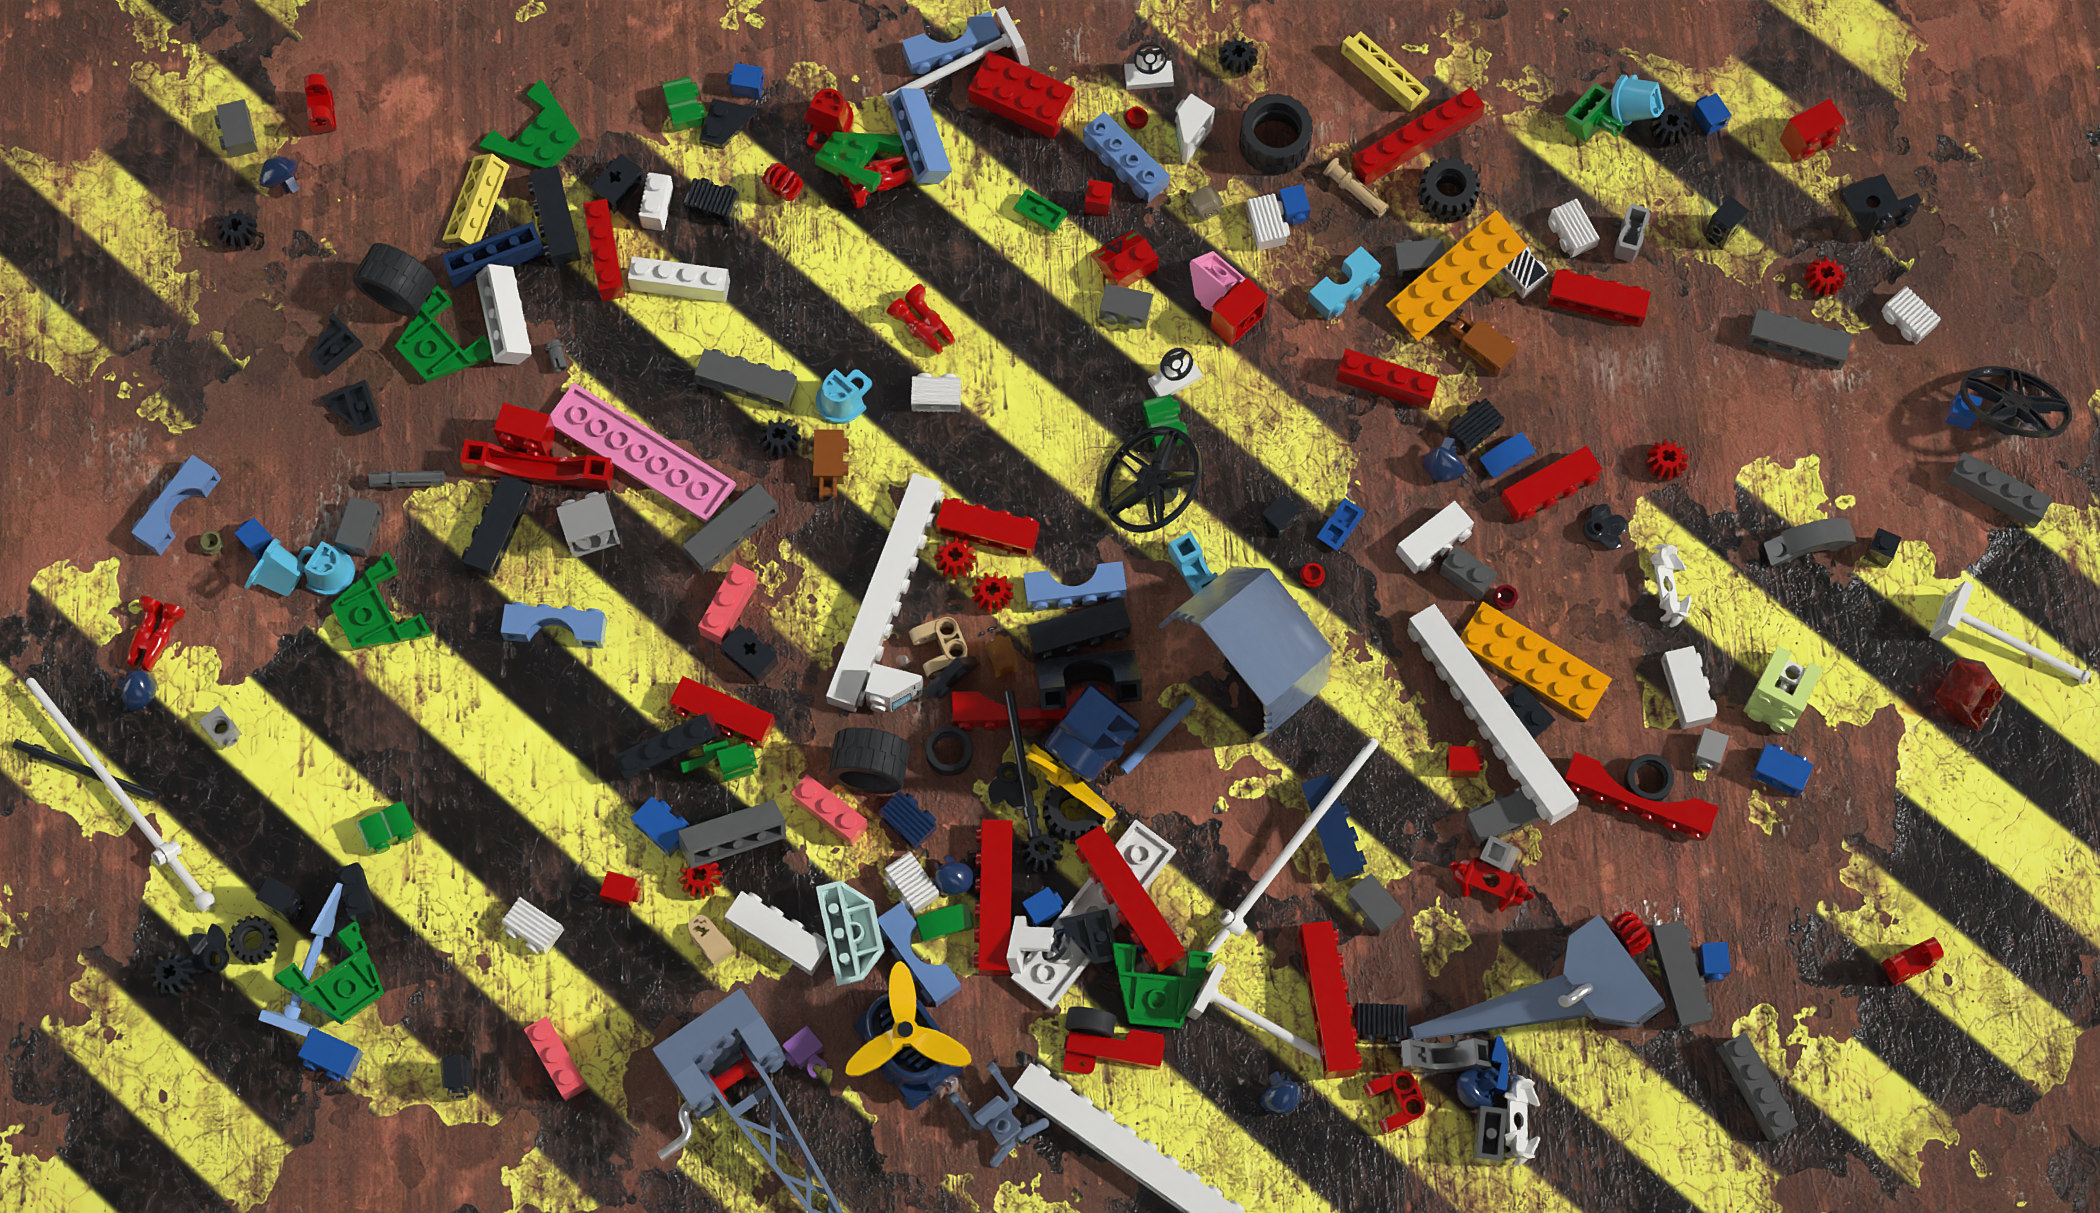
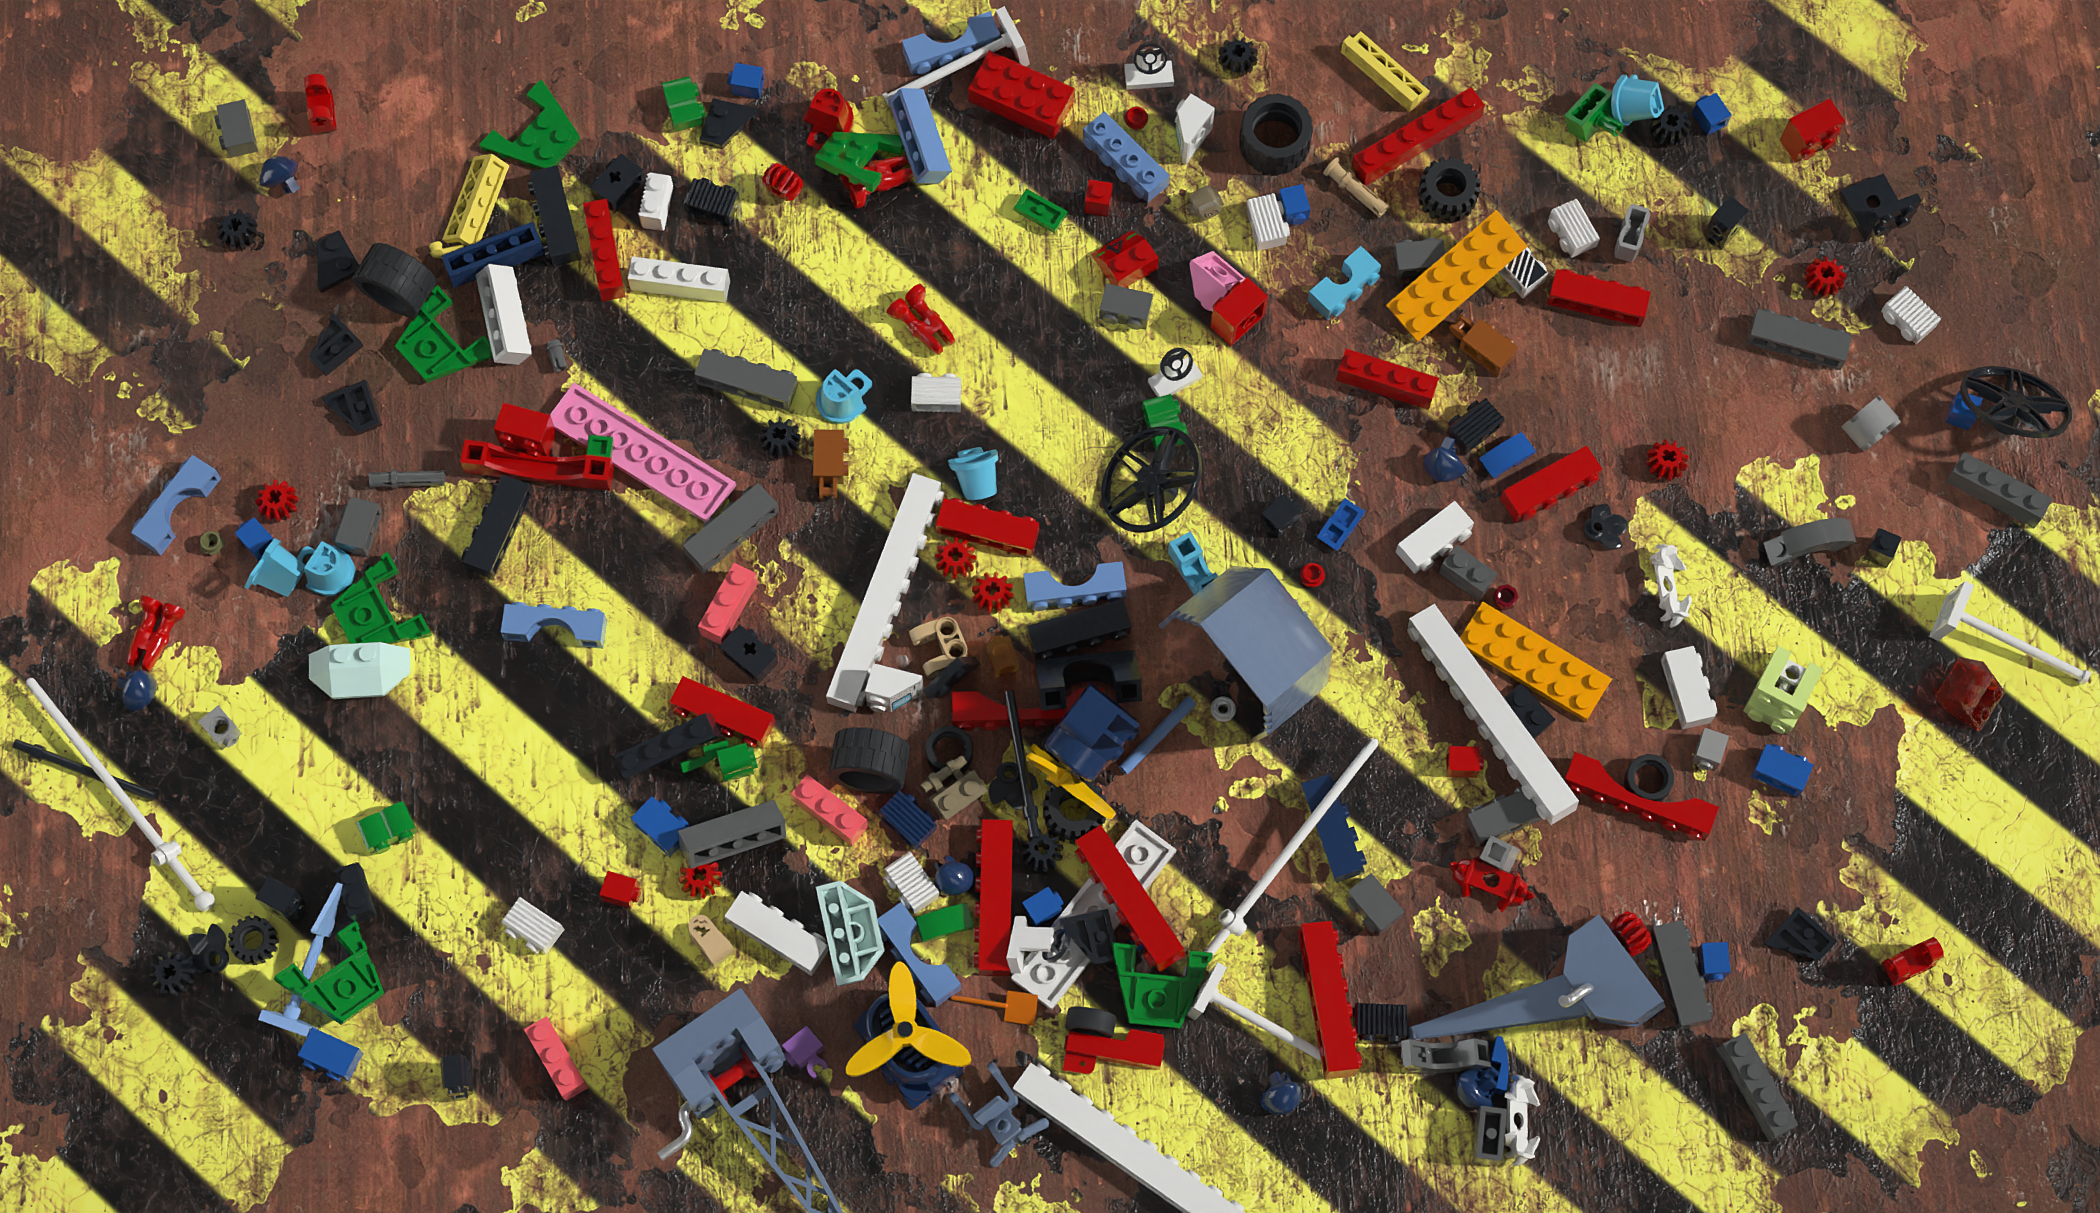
(270, 494): none -> red gear
(335, 261): none -> black wing
(359, 669): none -> light aqua wedge
(437, 250): none -> light yellow arm
(587, 524): light grey piece -> none
(600, 446): none -> green tile
(956, 794): none -> dark tan brick
(976, 472): none -> medium azure container
(1019, 1006): none -> orange piece
(1226, 702): none -> white plate
(1401, 1098): red piece -> none
(1801, 937): none -> black wing
(1871, 423): none -> light grey brick

